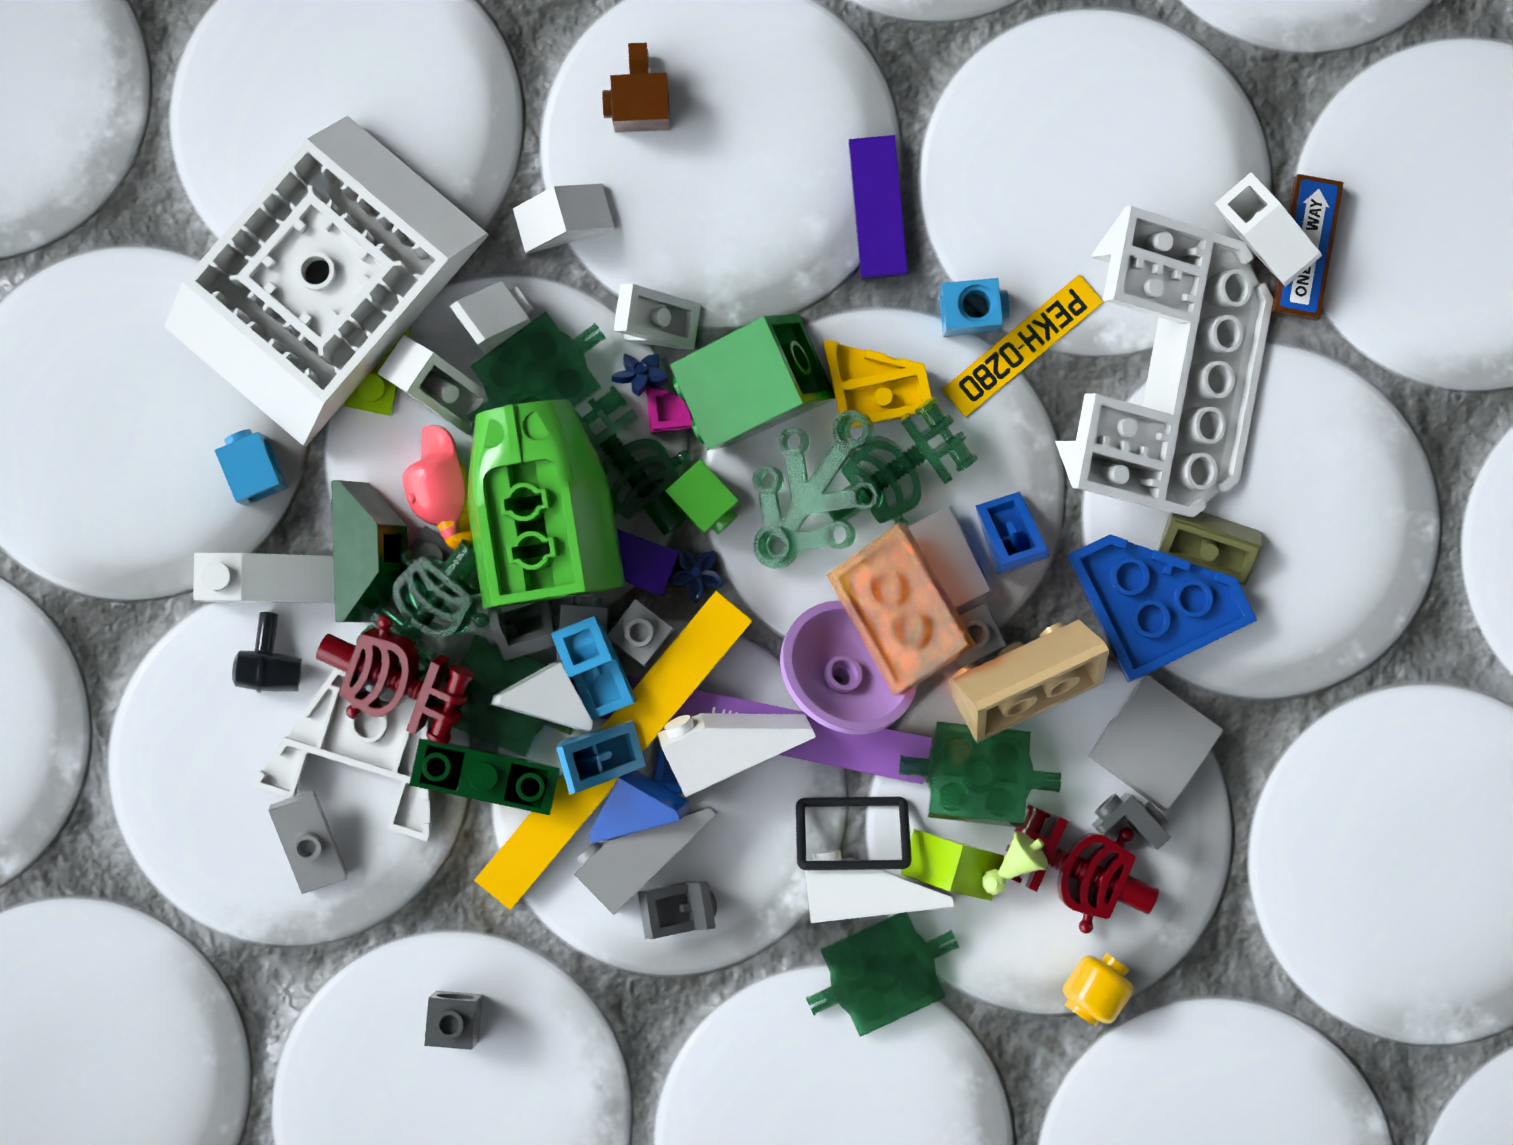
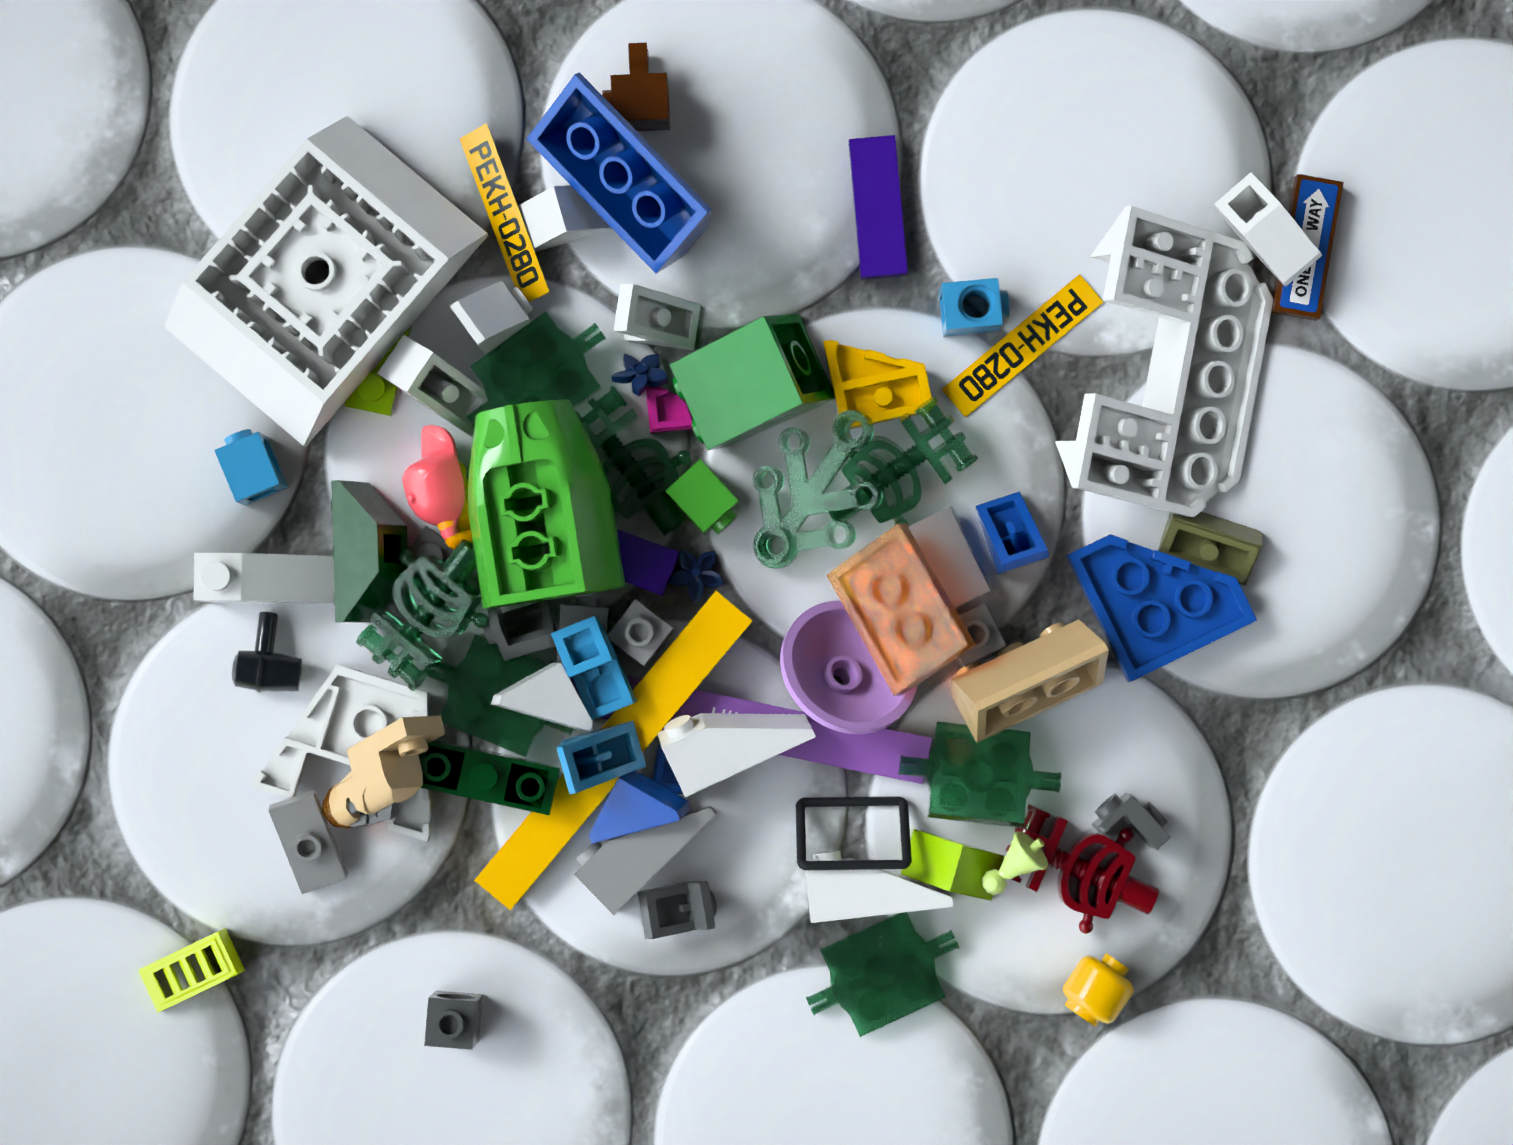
(224, 953): none -> neon yellow slope
(364, 664): dark red torso -> none
(382, 773): none -> tan plate
(504, 213): none -> yellow sticker
(620, 175): none -> blue slope
(1155, 743): light grey slope -> none

